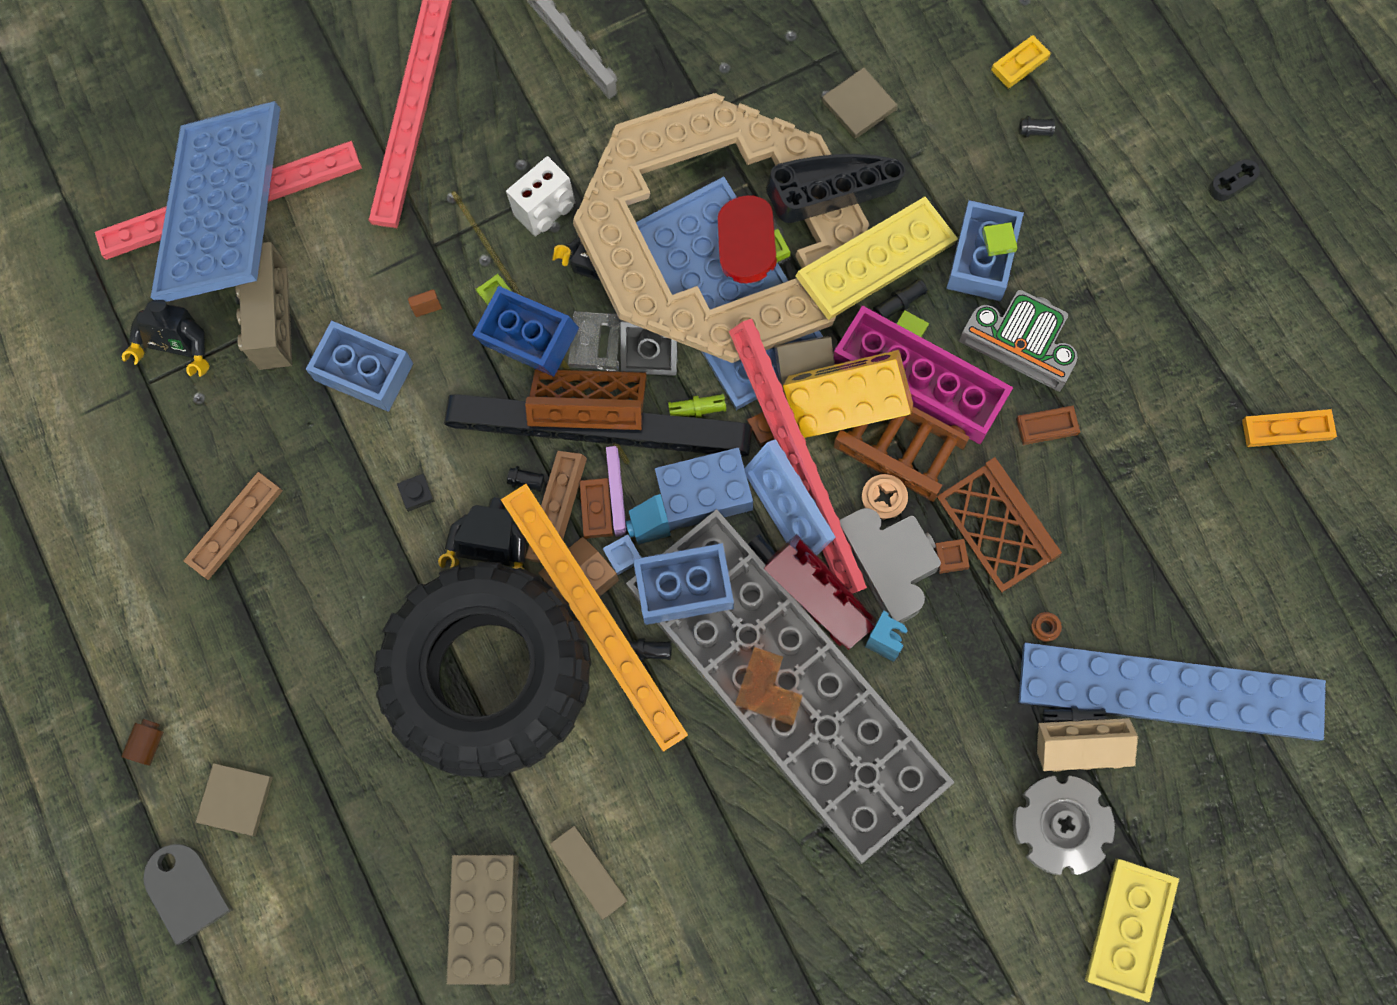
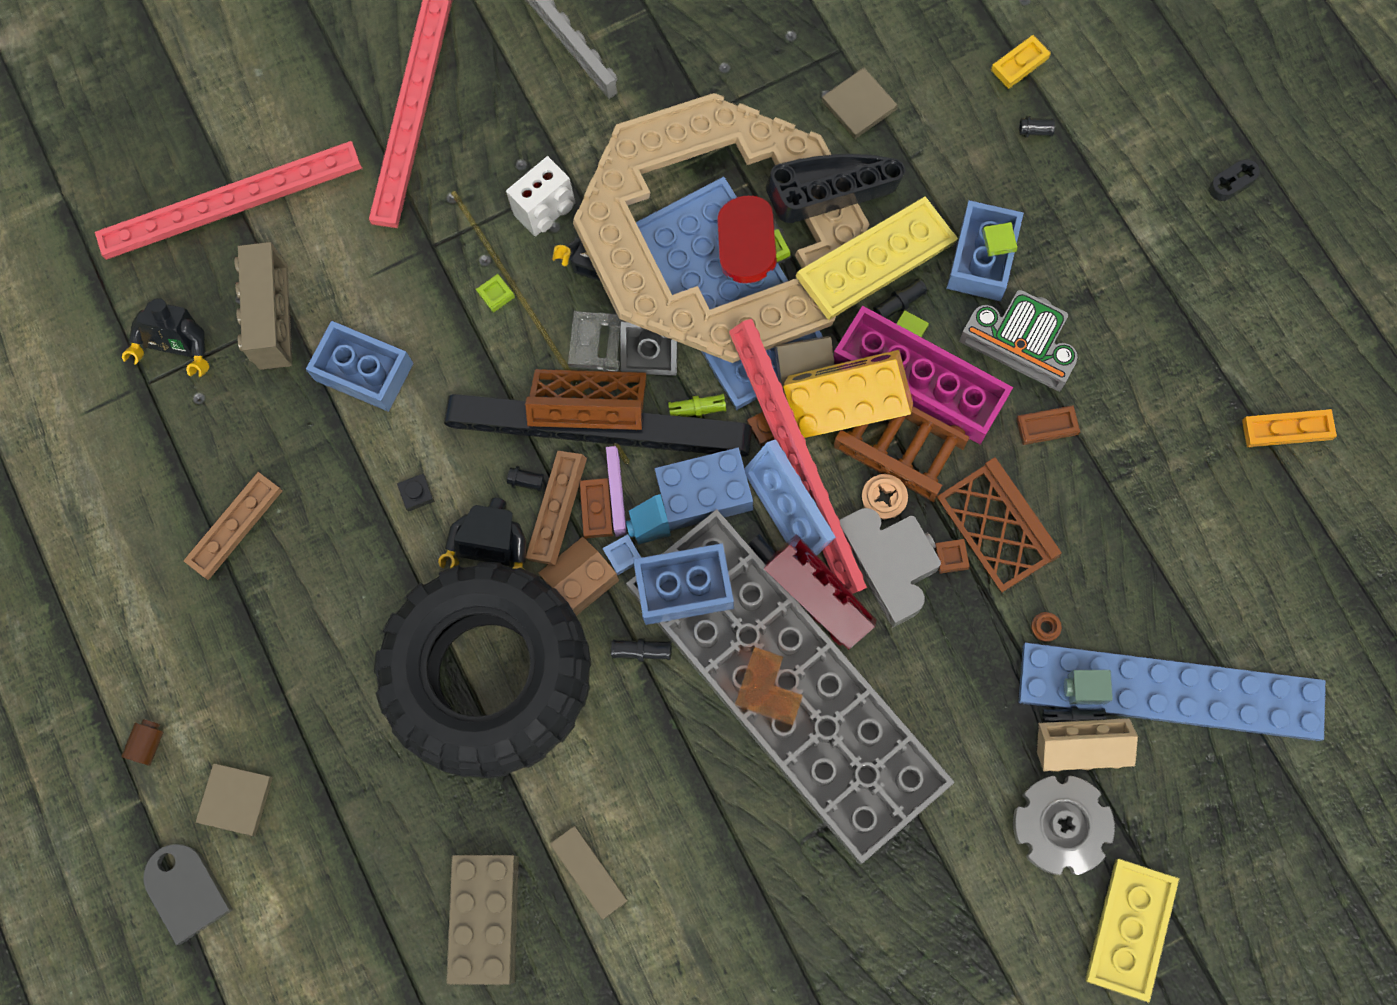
(217, 203): medium blue plate -> none
(424, 303): dark orange tile -> none
(526, 331): blue brick -> none
(594, 617): light orange plate -> none
(884, 640): dark azure hinge -> none
(1088, 687): none -> sand green brick

